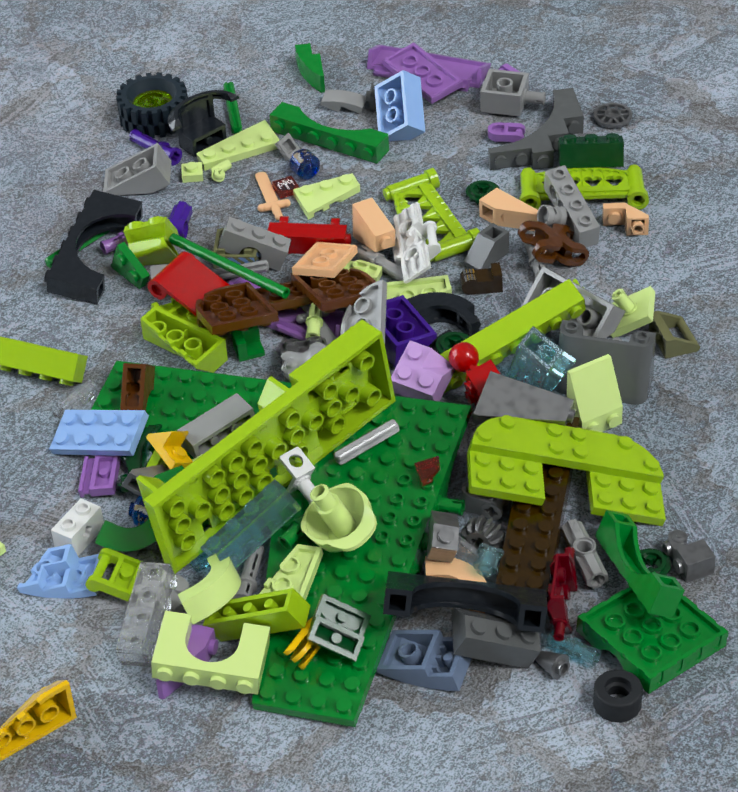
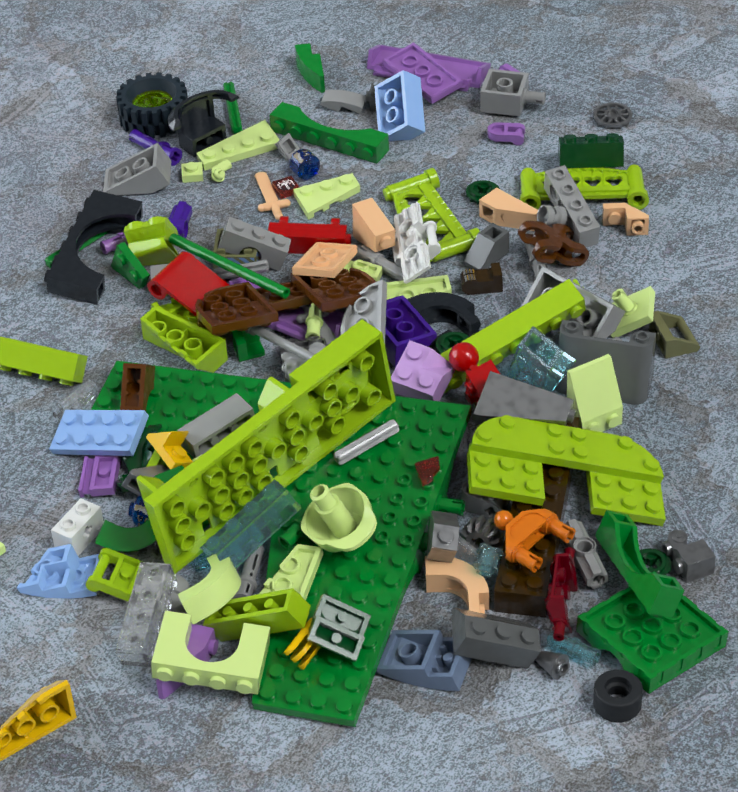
(281, 342): none -> light grey bar
(300, 475): white bracket -> none
(517, 604): black arch -> none
(527, 530): none -> orange connector
(540, 146): dark grey arch -> none

